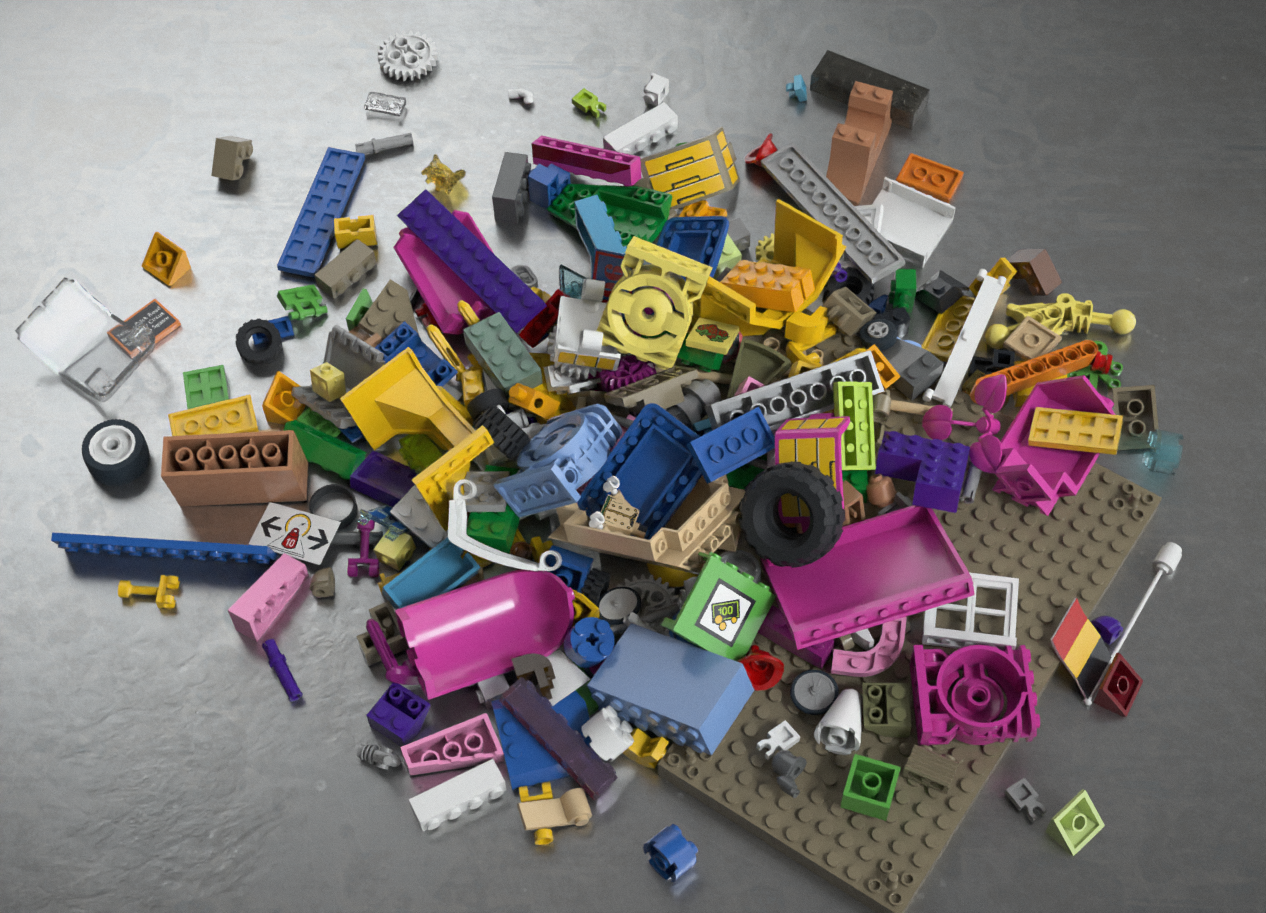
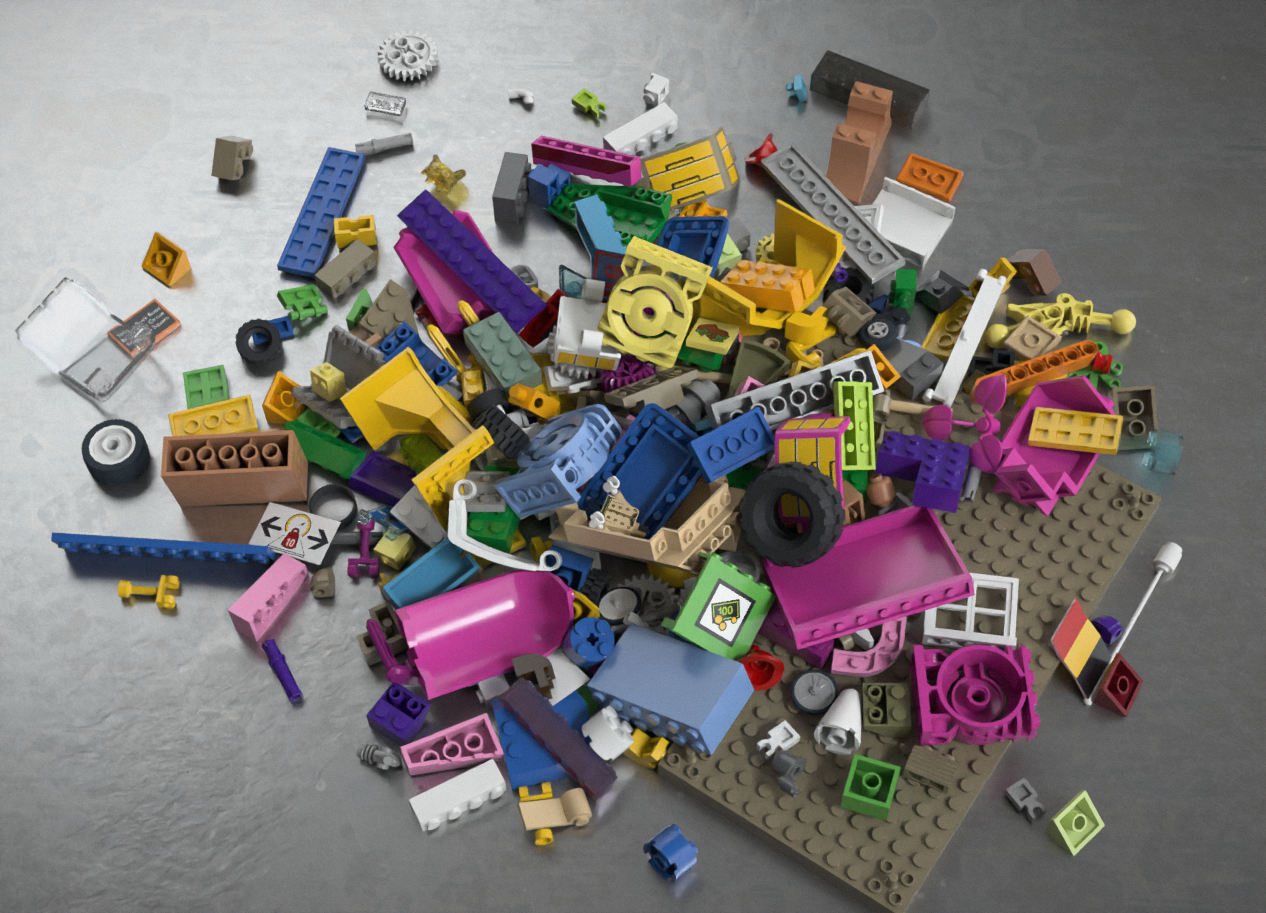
(522, 550): reddish brown wheel -> none

